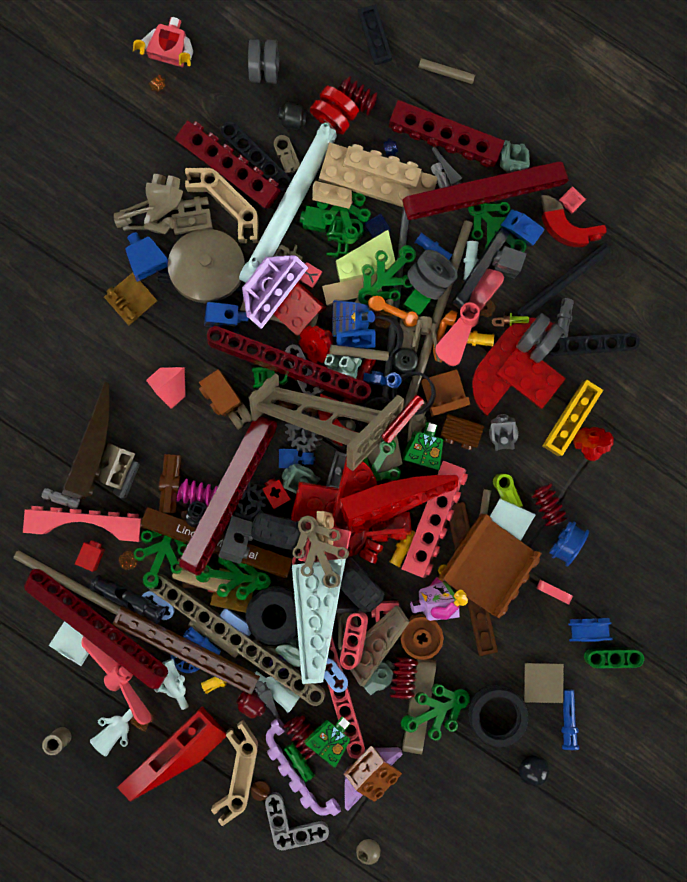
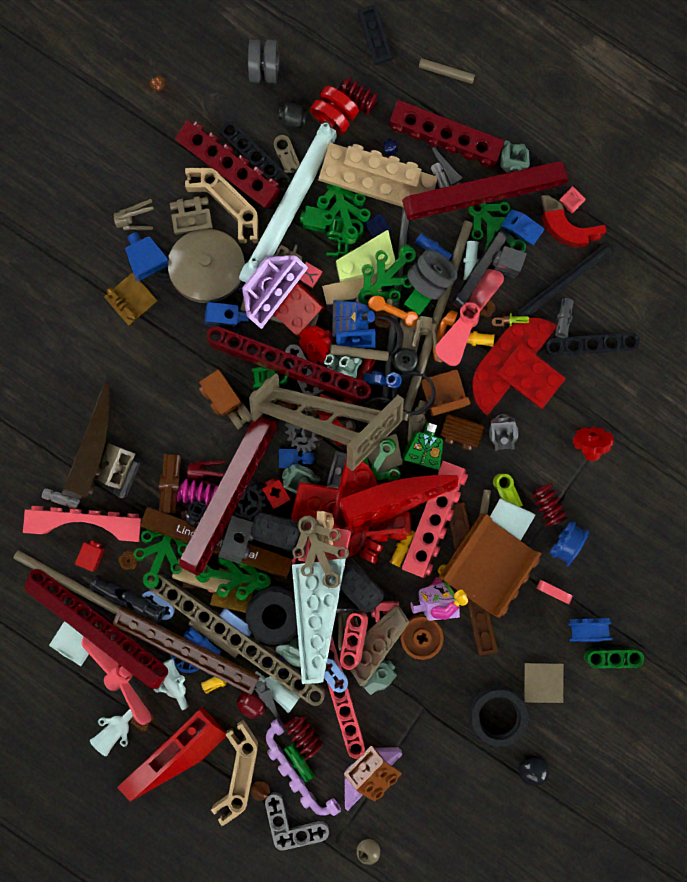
(56, 741): dark tan pin -> none
(163, 199): dark tan hips -> none
(167, 44): torso -> none
(169, 384): coral slope -> none
(196, 471): none -> dark red plant
(330, 740): green torso -> none
(332, 194): tan plate -> none
(401, 420): red axle -> none
(404, 678): dark red piece -> none
(414, 741): dark tan beam -> none
(439, 711): green plant -> none
(541, 339): dark grey wheel -> none
(569, 729): blue pin -> none
(572, 418): yellow brick -> none

